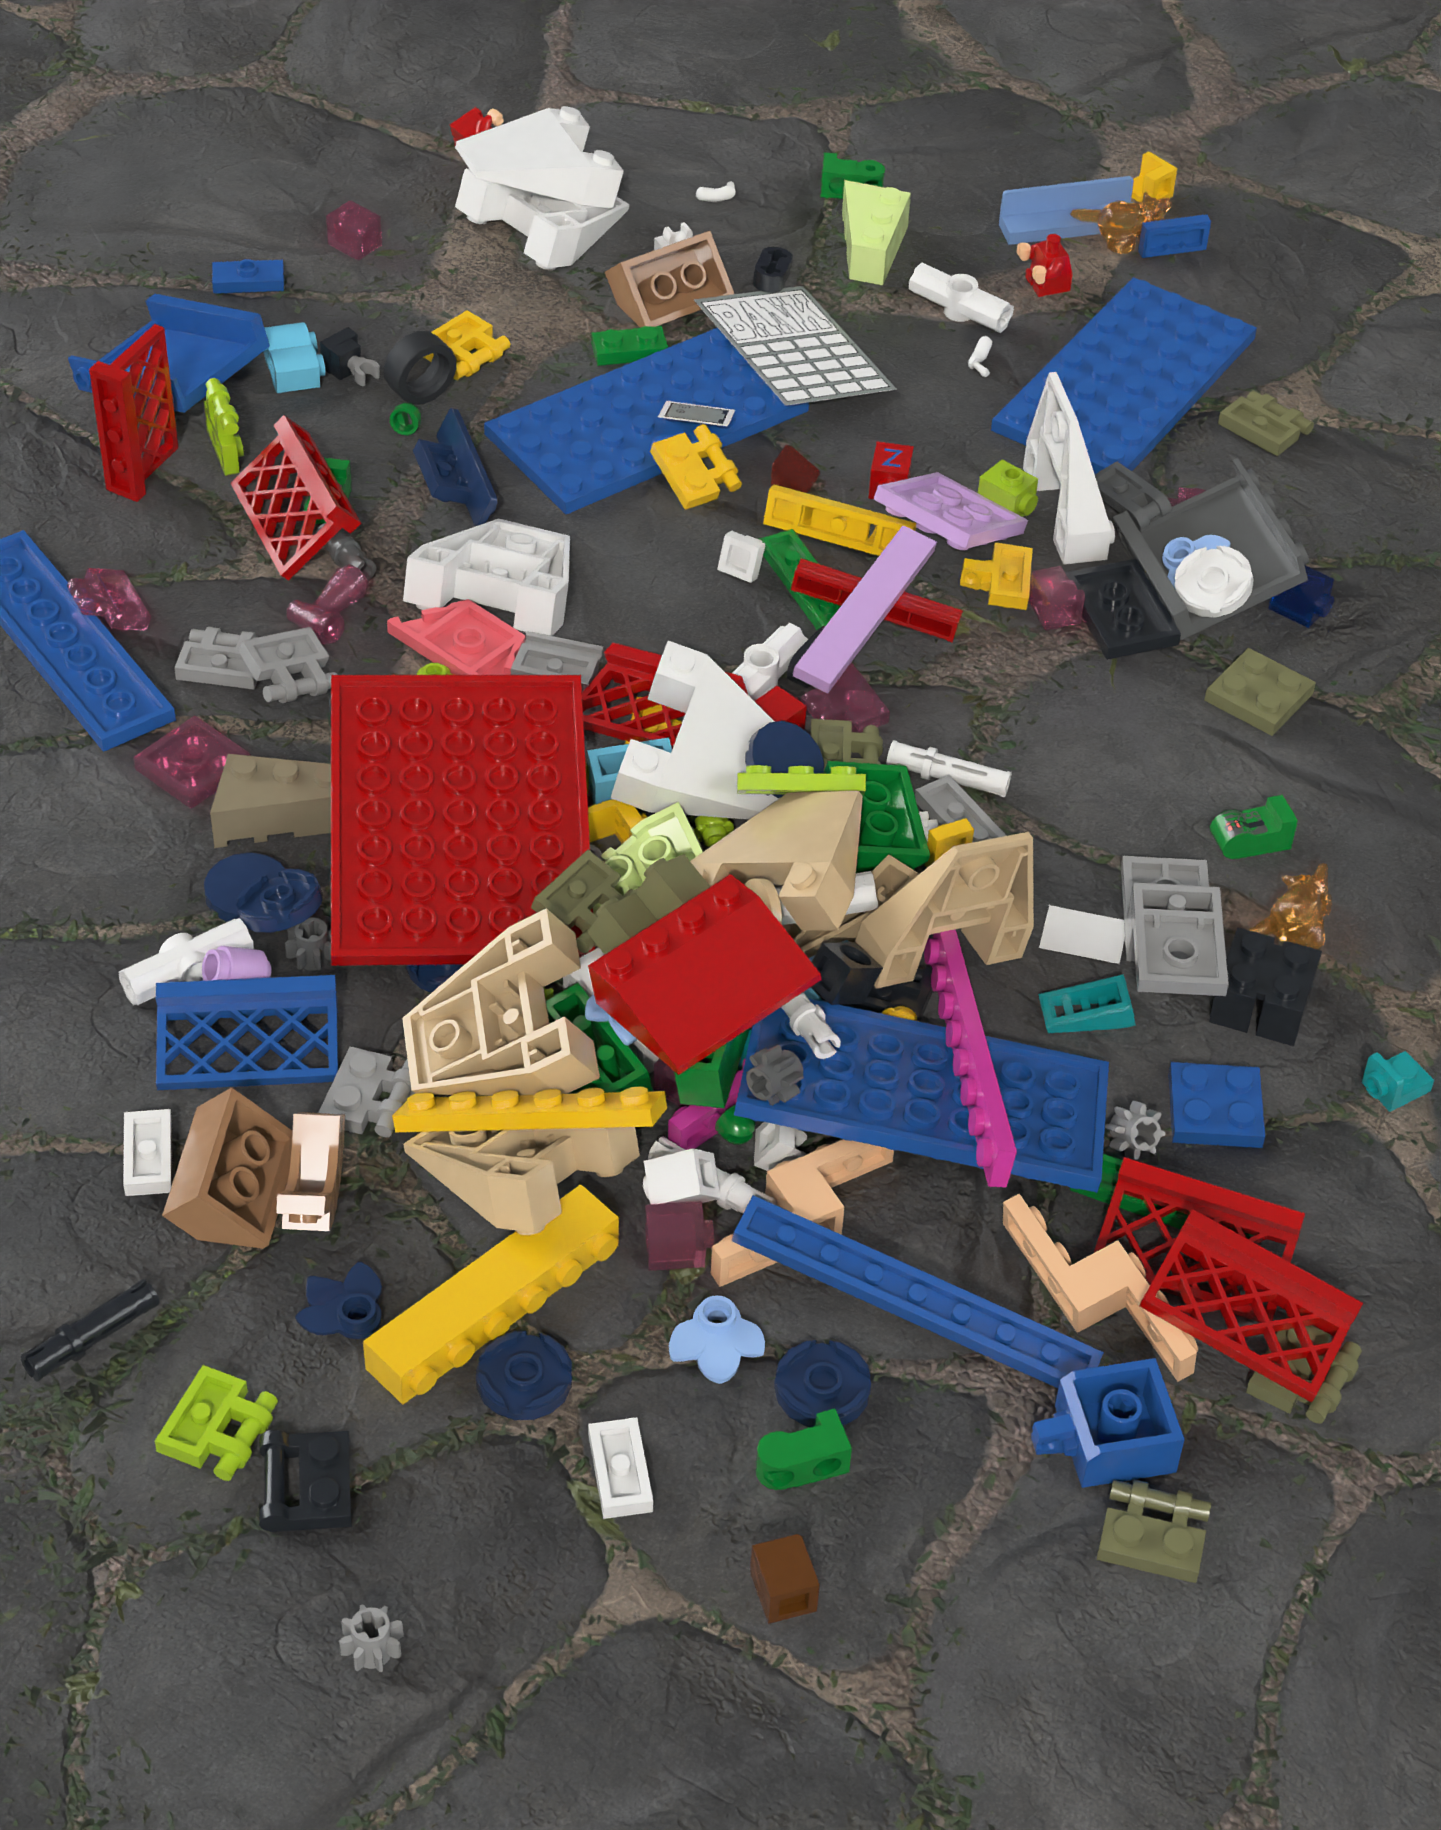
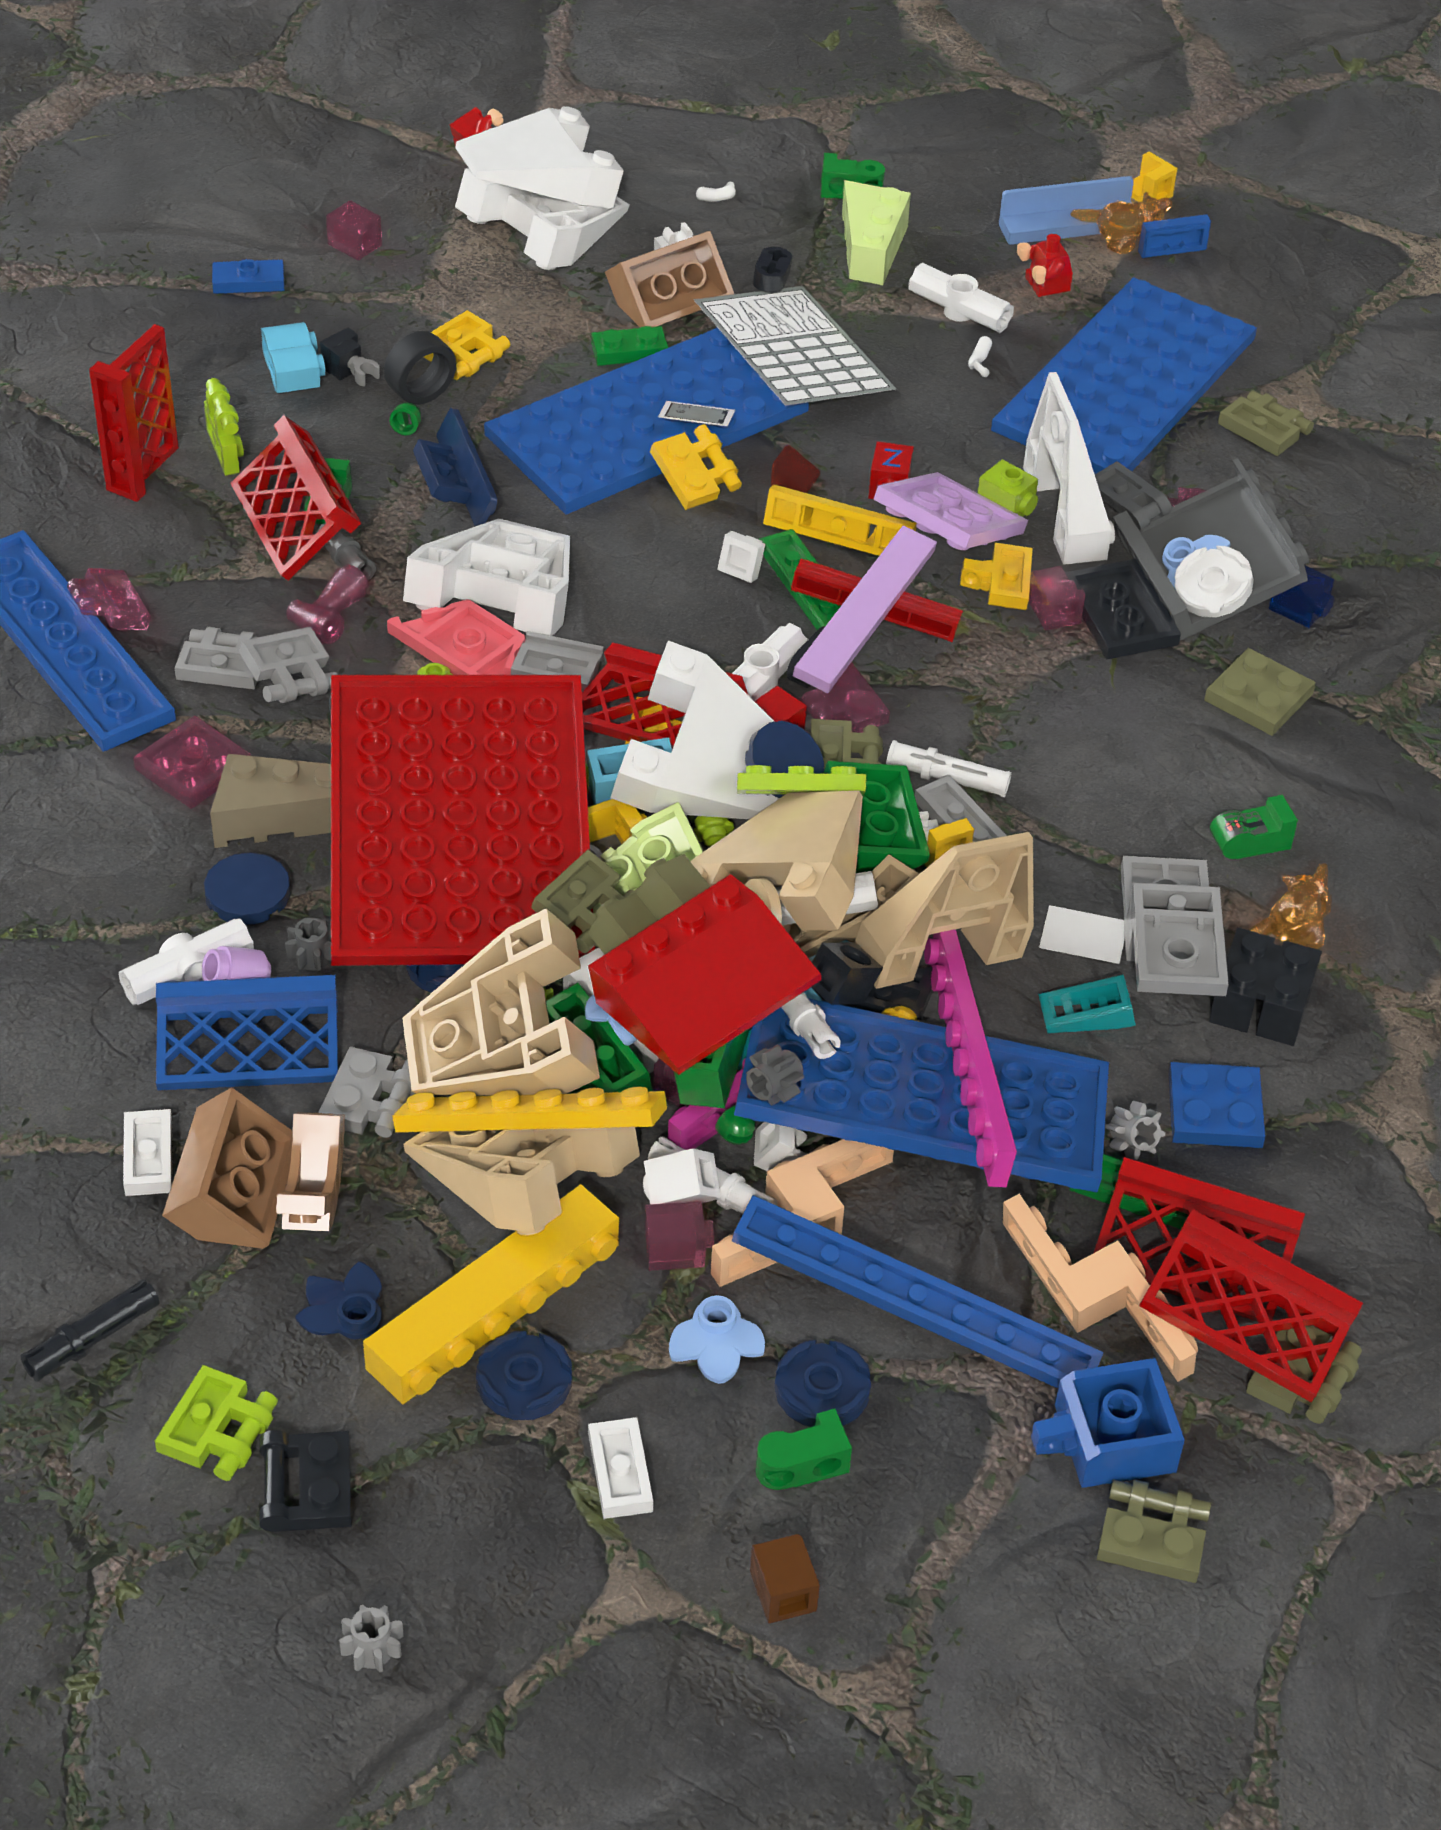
(200, 343): blue panel -> none
(279, 901): dark blue tile -> none
(1395, 1080): teal bracket -> none

